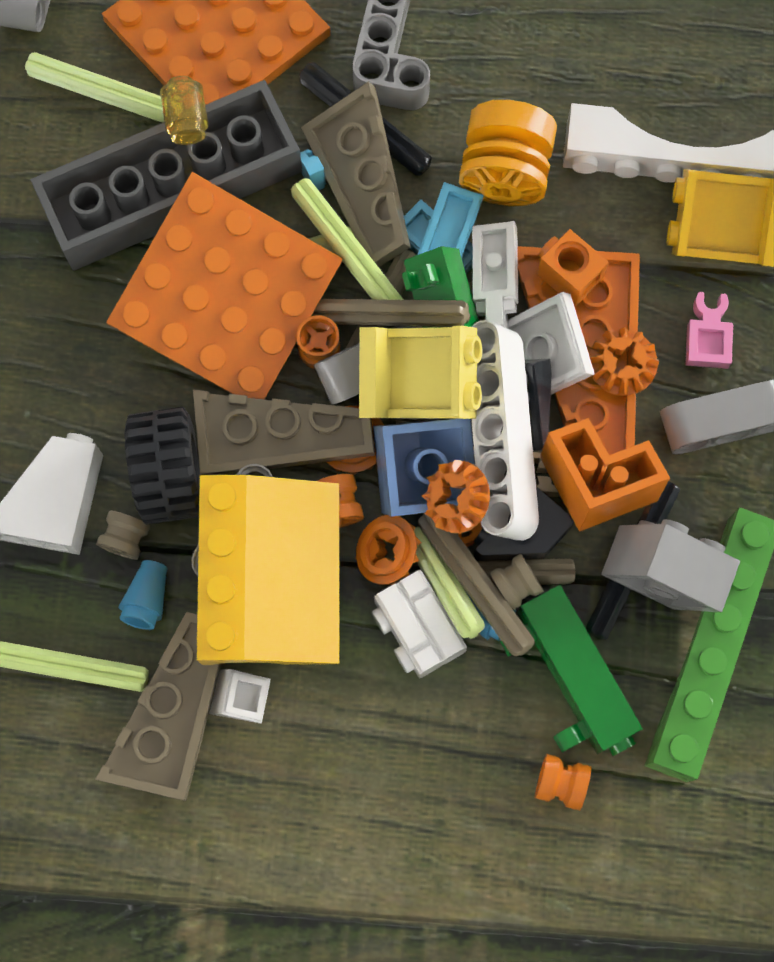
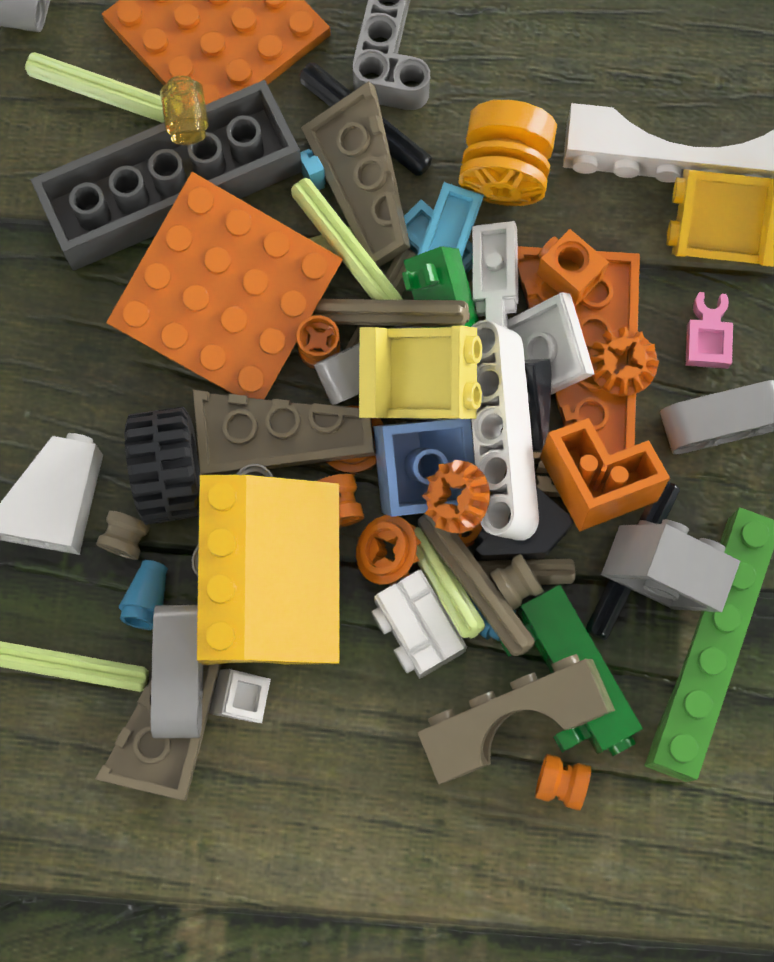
(176, 673): none -> light grey beam
(464, 741): none -> dark tan arch

